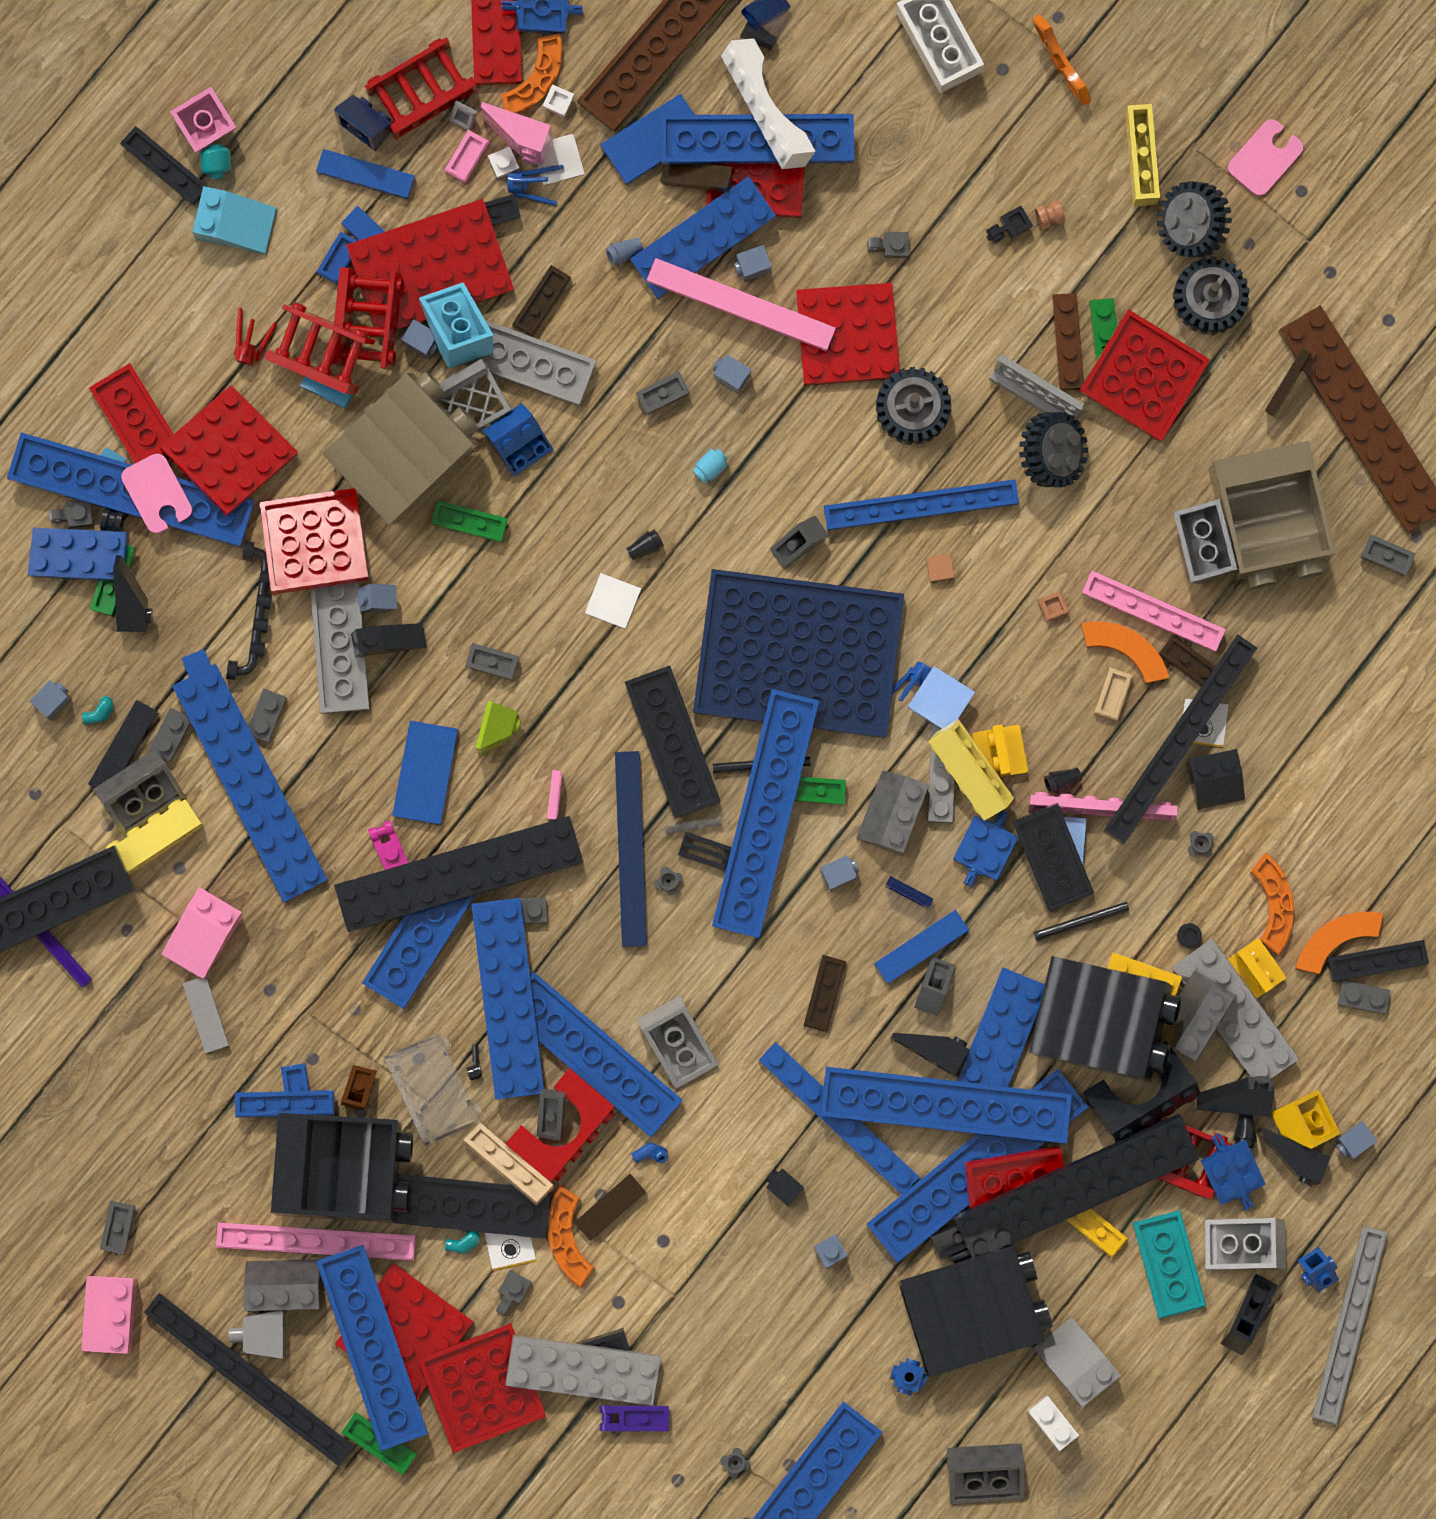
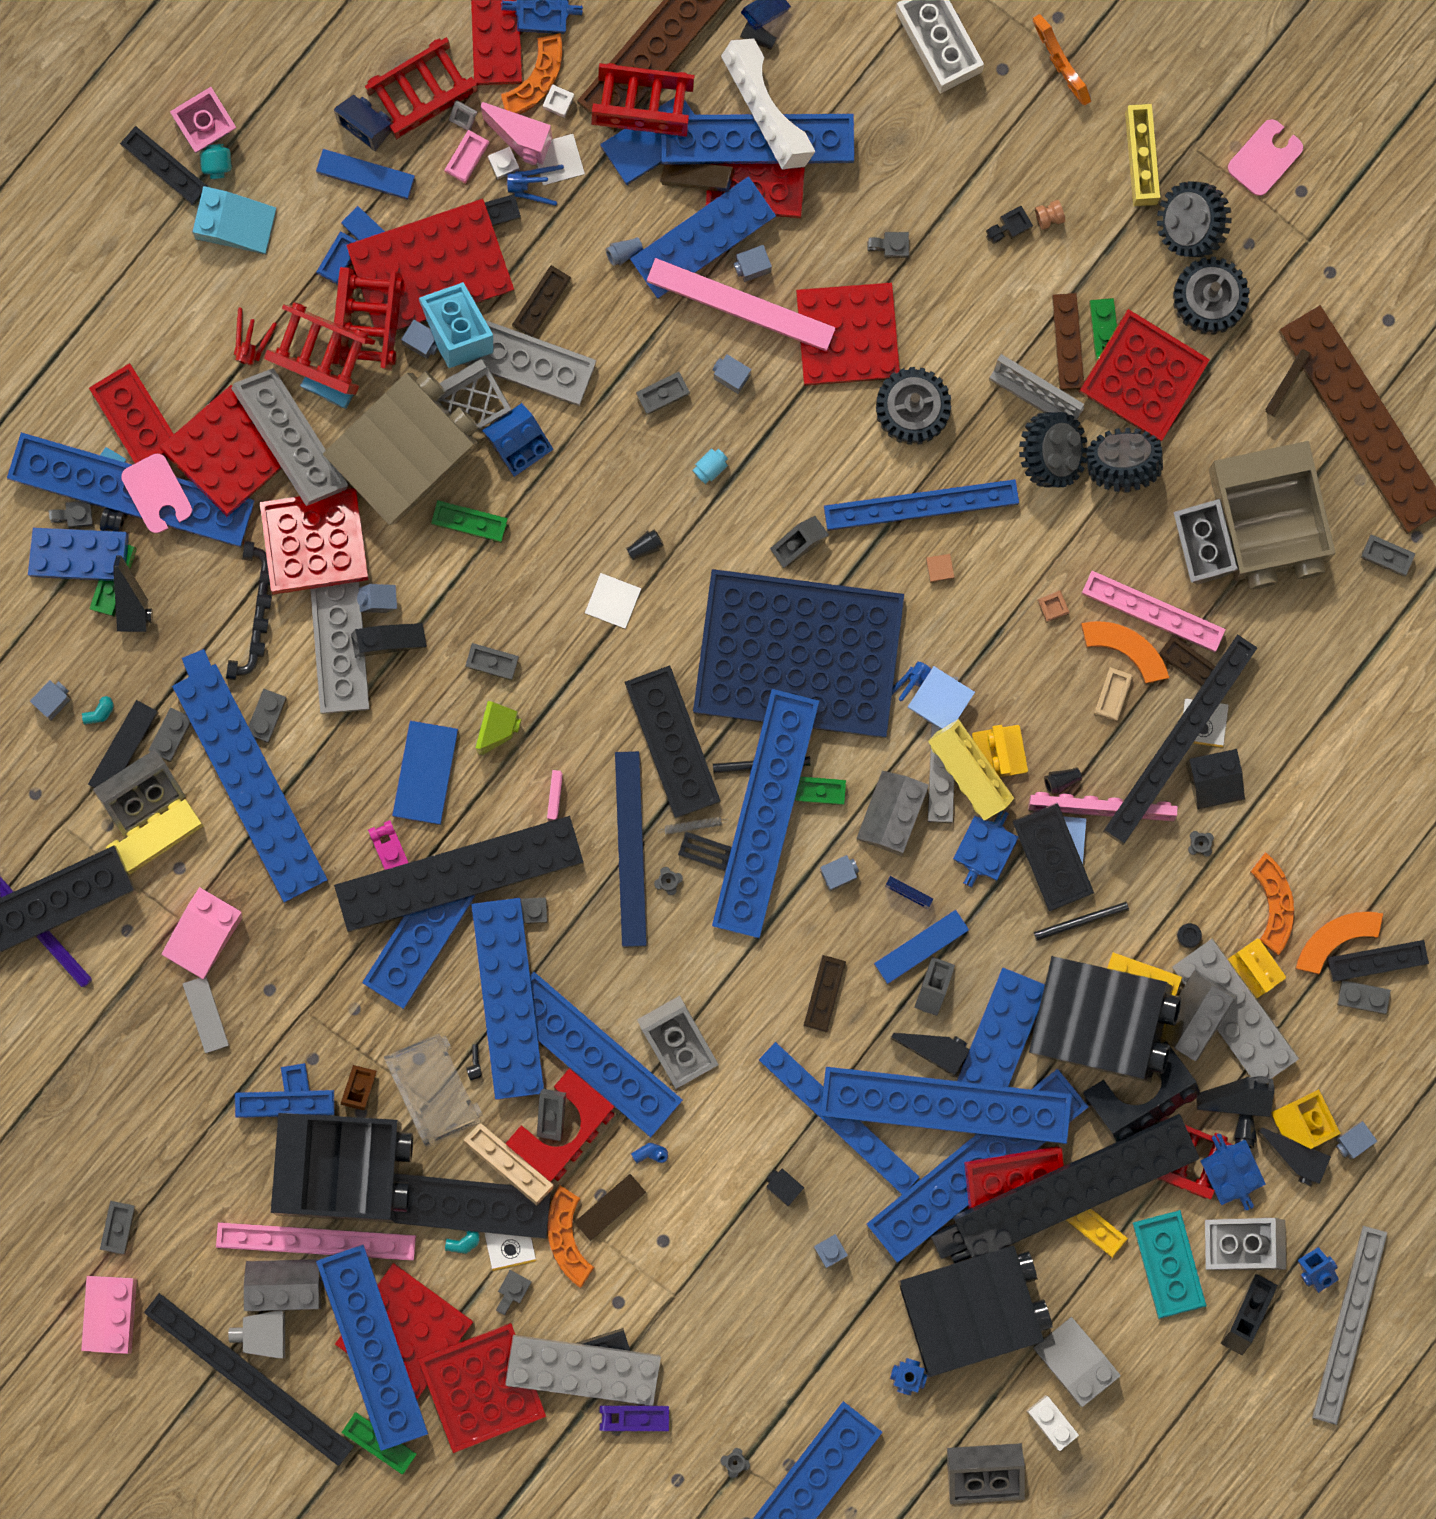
(289, 436): none -> light grey plate
(639, 119): none -> red fence
(1125, 460): none -> black wheel

